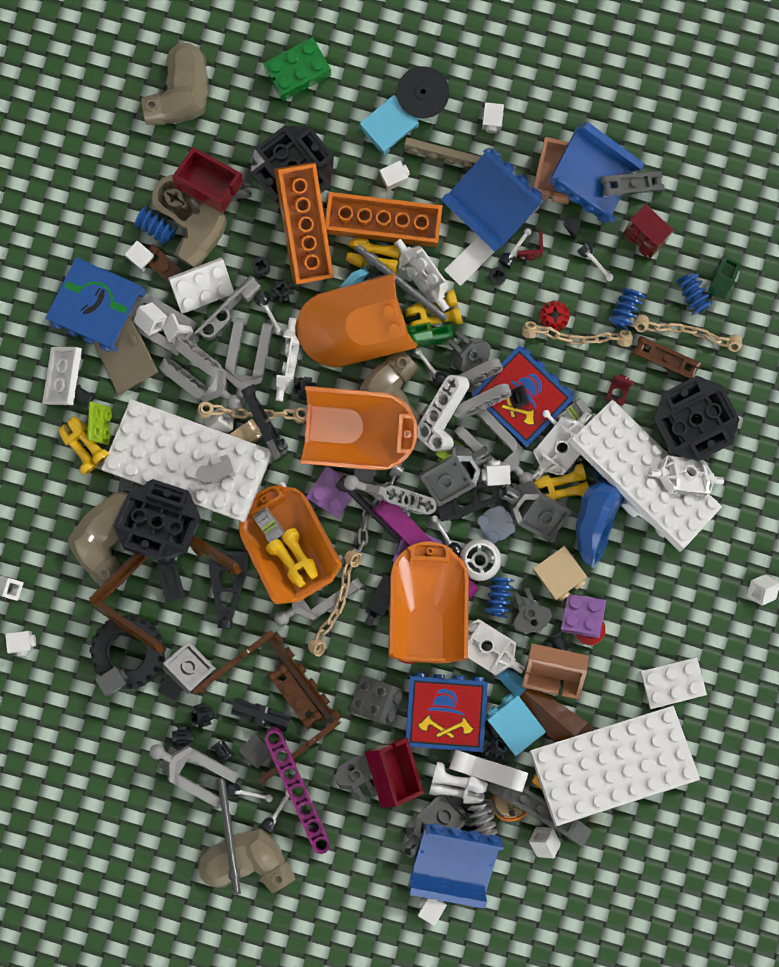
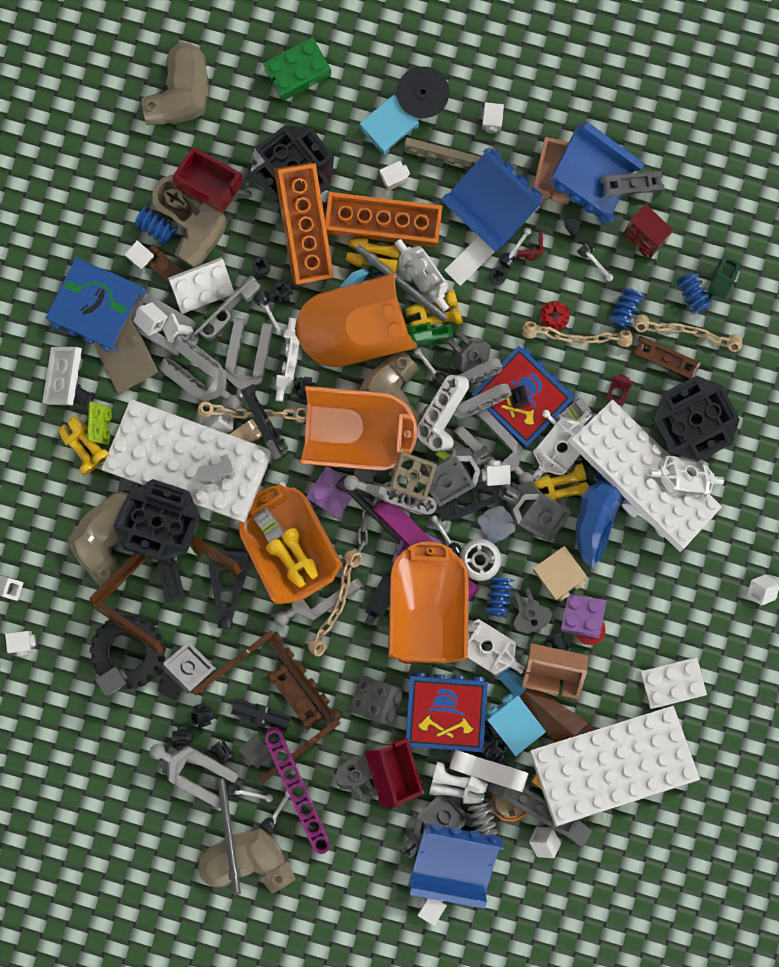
(398, 470): none -> dark tan piece

